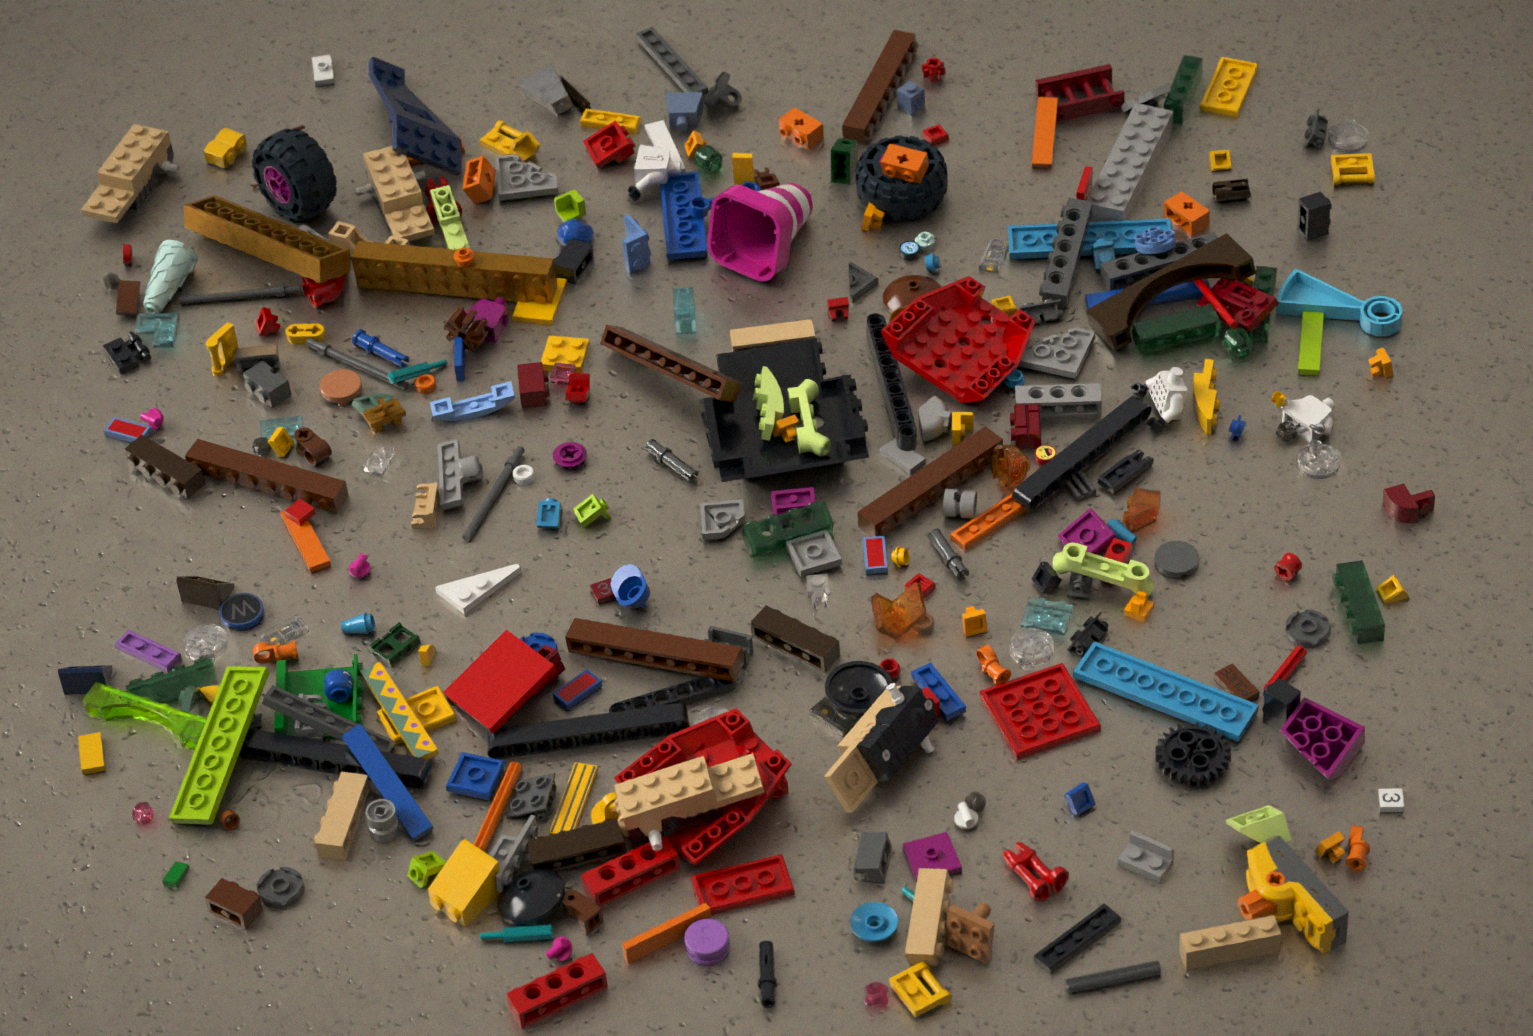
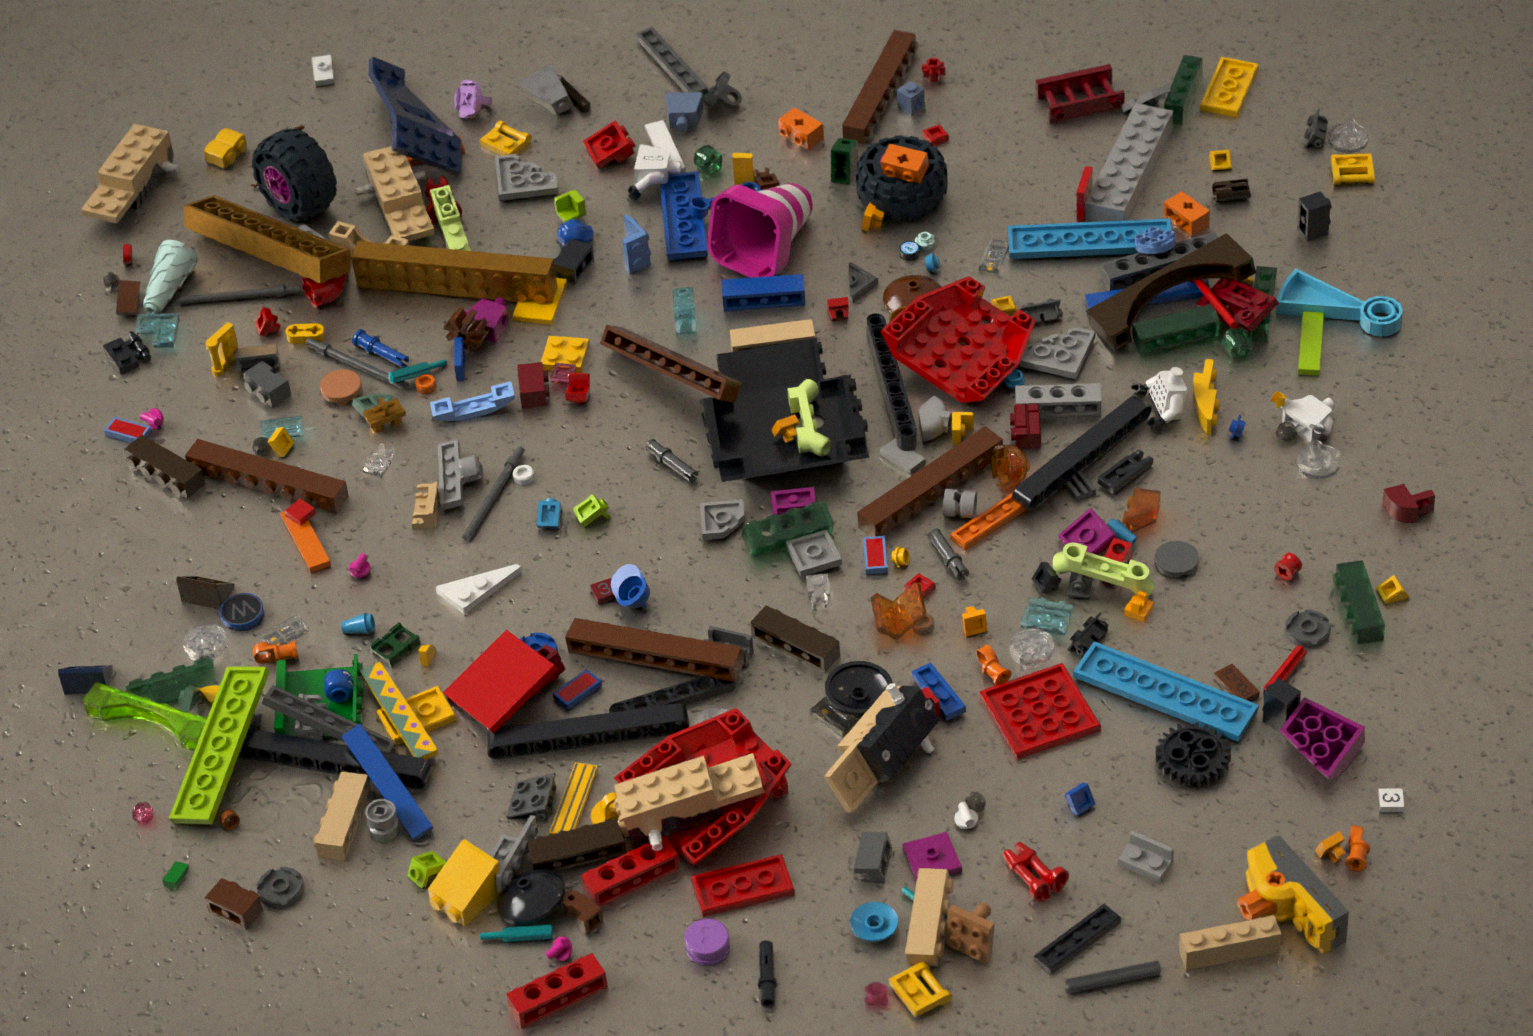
(91, 753): yellow tile -> none
(148, 651): medium lavender tile -> none
(311, 446): reddish brown piece -> none
(464, 256): orange plate -> none
(469, 99): none -> lavender tile
(475, 776): blue plate -> none
(479, 180): orange brick -> none
(498, 805): orange axle -> none
(525, 146): yellow panel -> none
(572, 449): magenta gear -> none
(600, 119): yellow tile -> none
(663, 933): orange tile -> none
(694, 142): light orange tile -> none
(763, 292): none -> blue brick
(768, 401): yellowish green slope -> none
(891, 667): red plate -> none
(1044, 132): orange tile -> none
(1044, 454): tile -> none
(1067, 251): dark grey brick -> none
(1102, 252): dark azure bracket -> none
(1261, 824): yellowish green slope -> none
(1381, 364): light orange tile -> none

